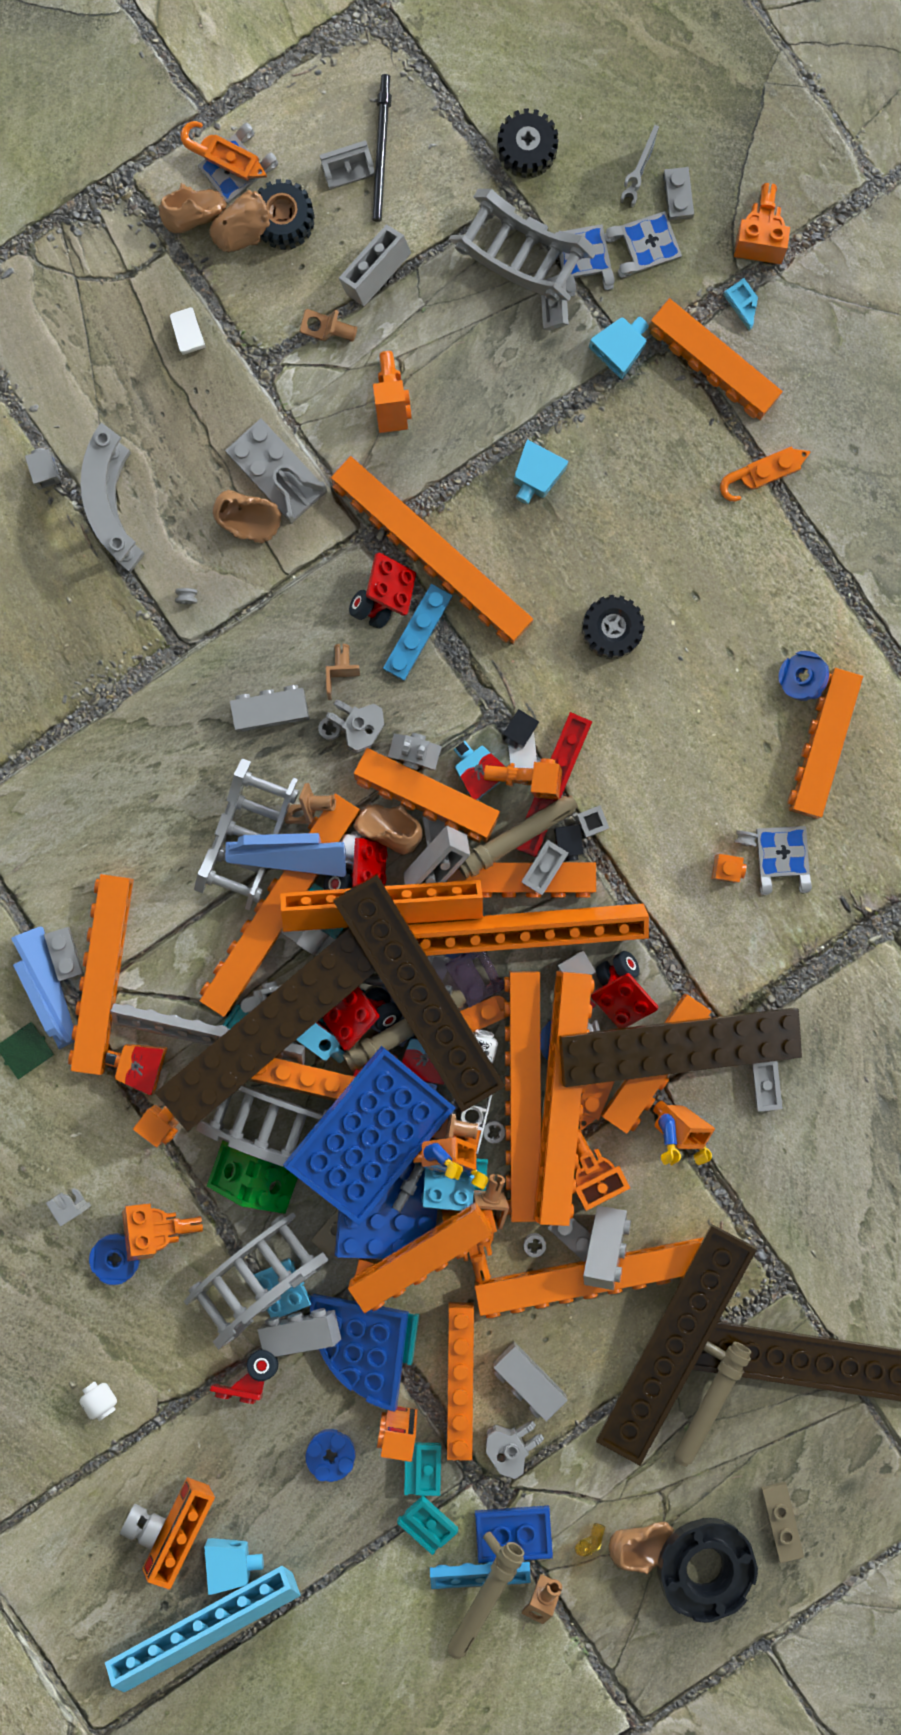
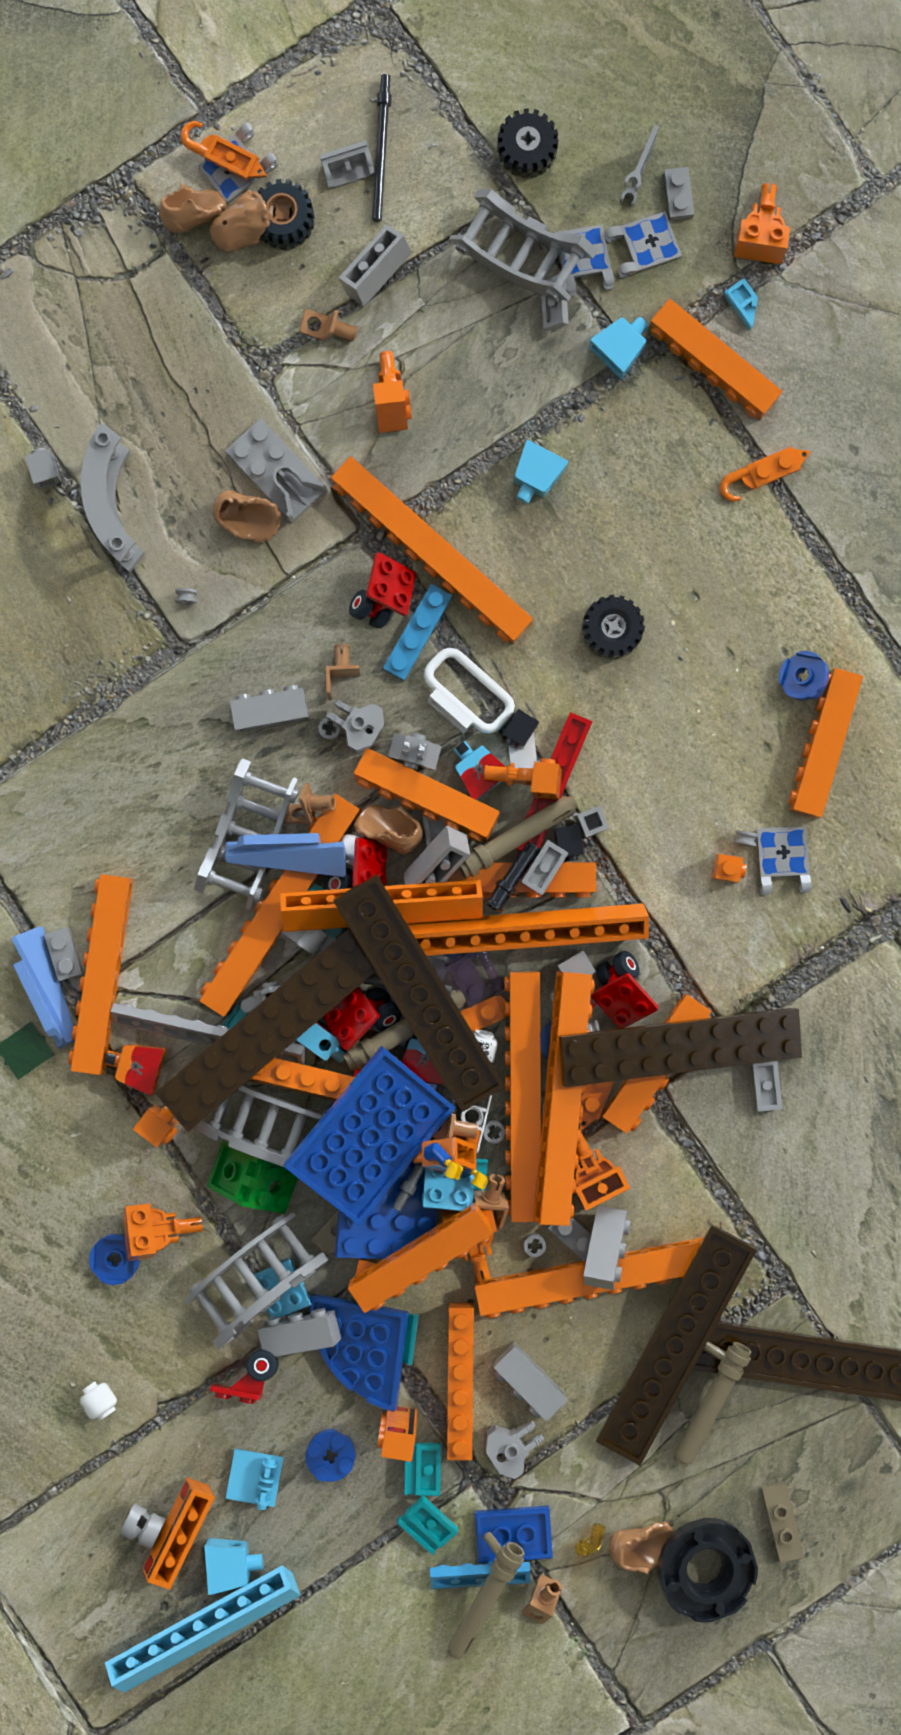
(65, 1209): light grey hinge -> none
(187, 331): white piece -> none
(254, 1478): none -> medium azure hinge
(455, 710): none -> white bar
(506, 886): none -> black pin
(683, 1130): orange torso -> none

